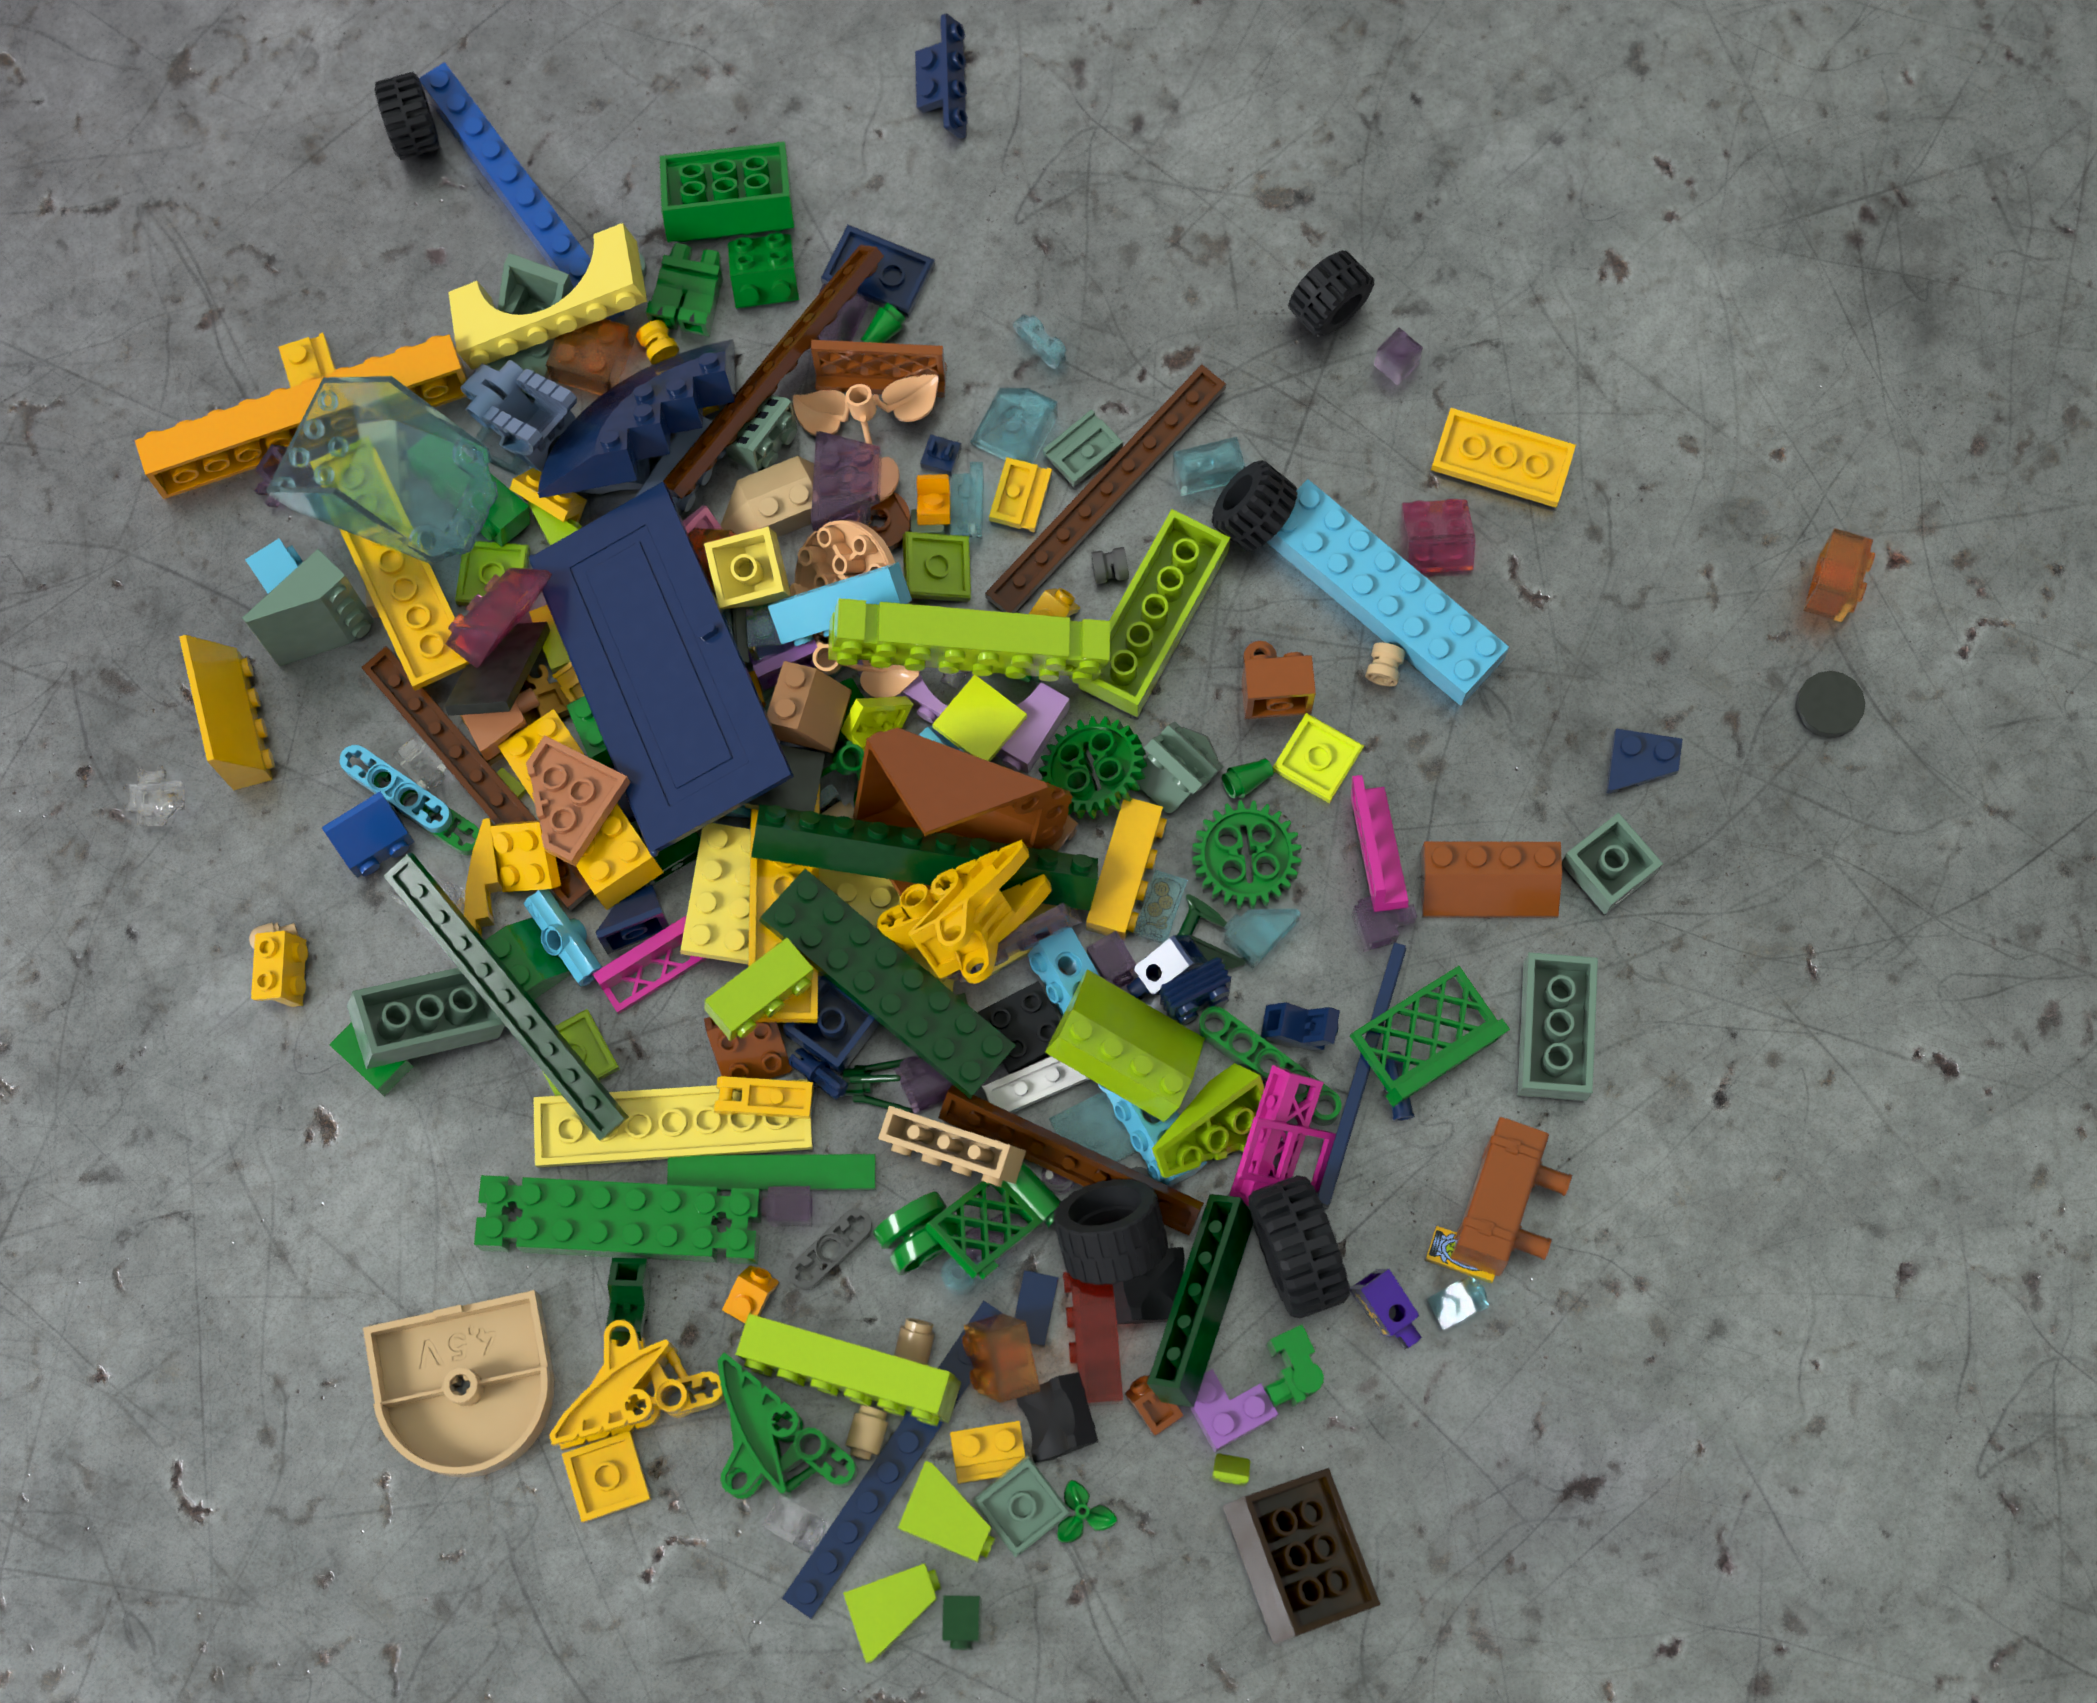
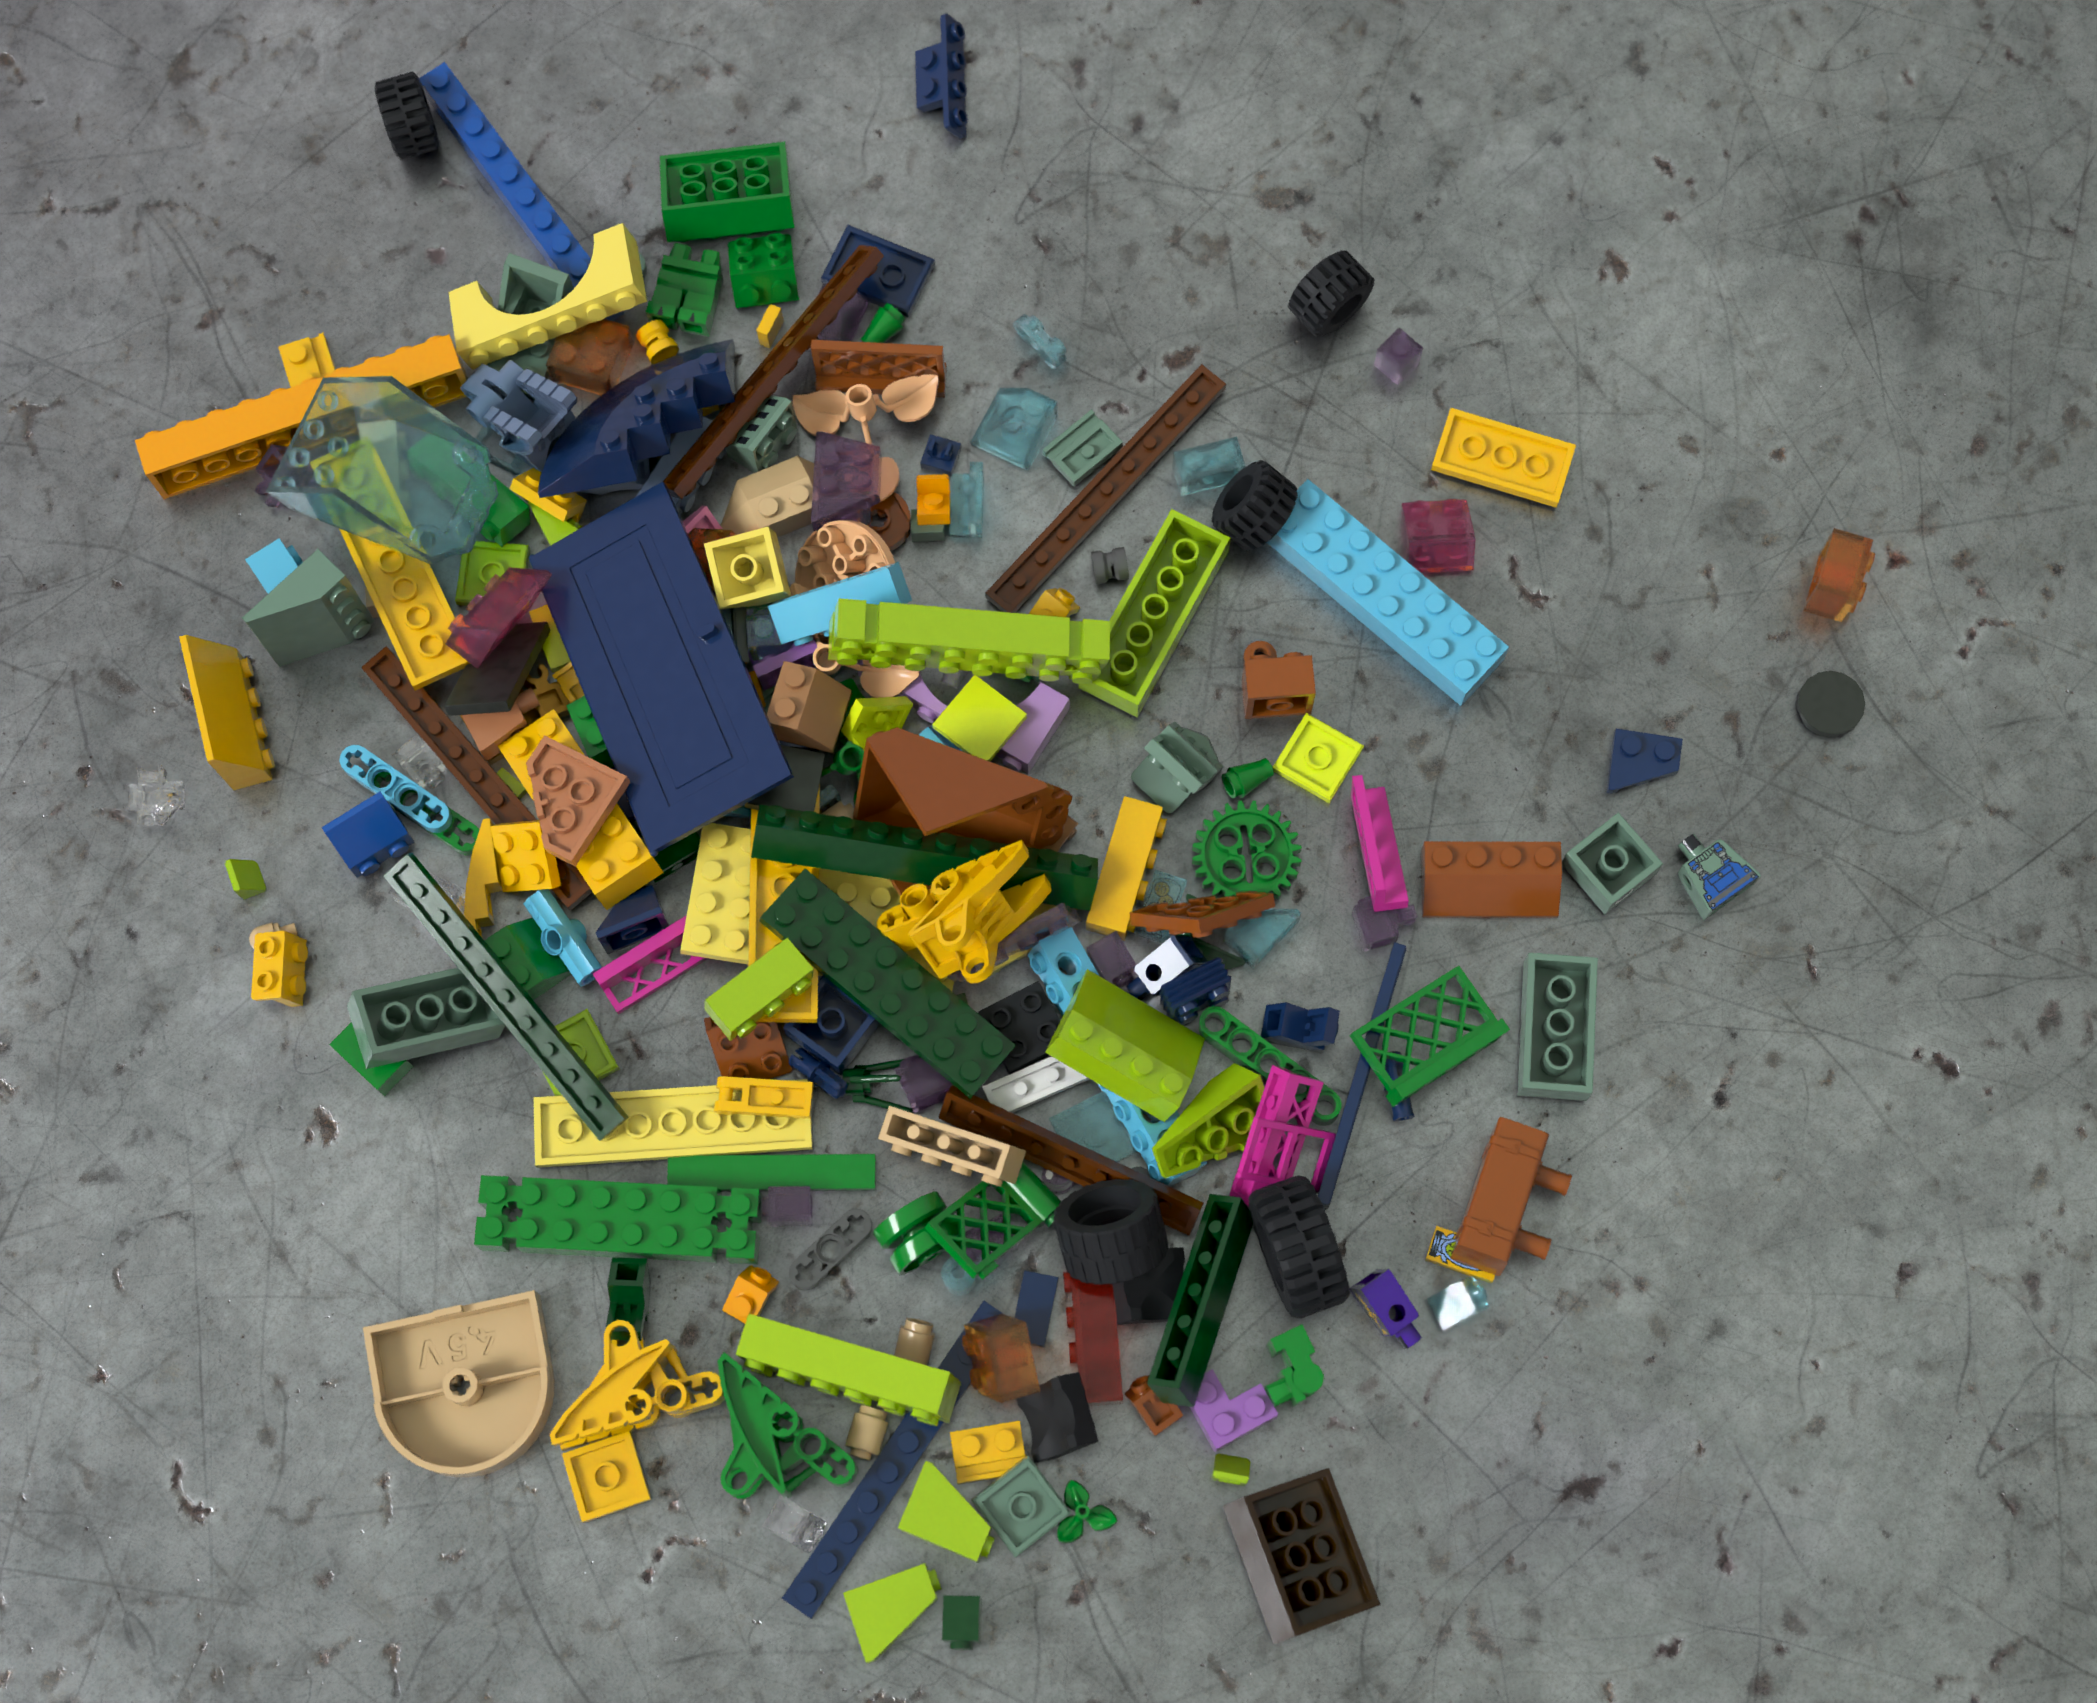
(245, 877): none -> lime slope
(770, 326): none -> yellow tile
(937, 566): lime tile -> none
(1020, 494): yellow plate -> none
(1121, 757): green gear -> none
(1202, 913): none -> dark orange plate
(1385, 664): tan wheel -> none
(1714, 874): none -> torso

